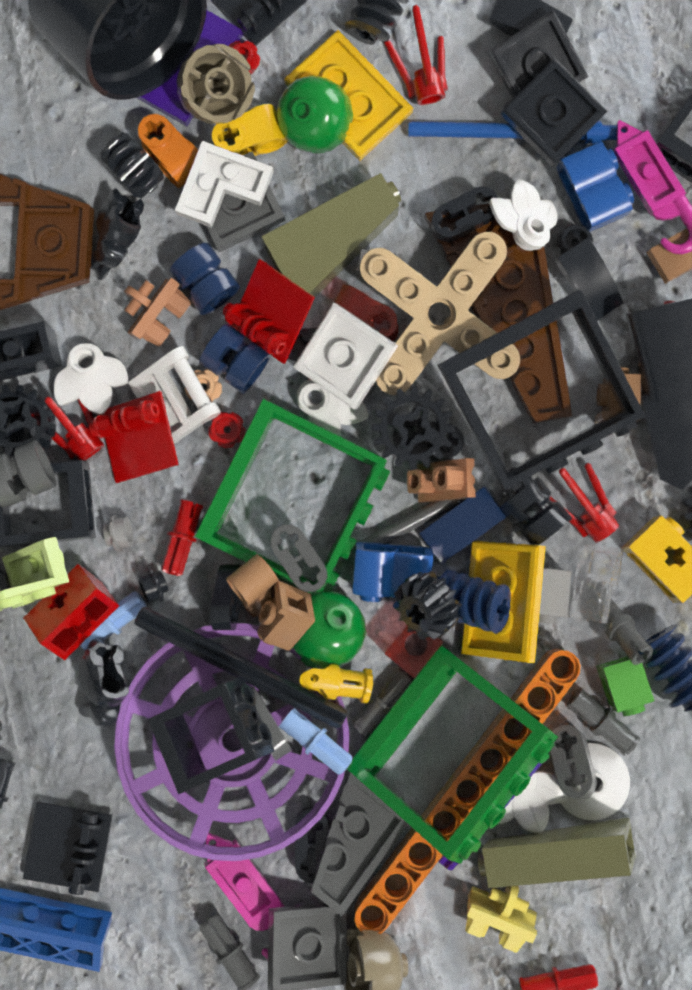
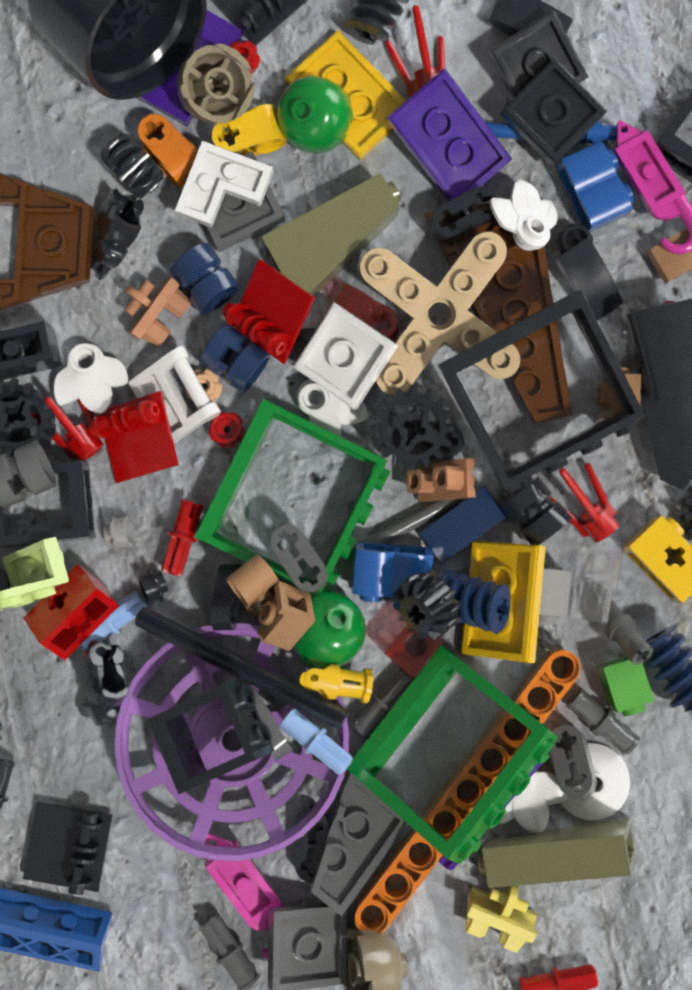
(448, 137): none -> dark purple tile

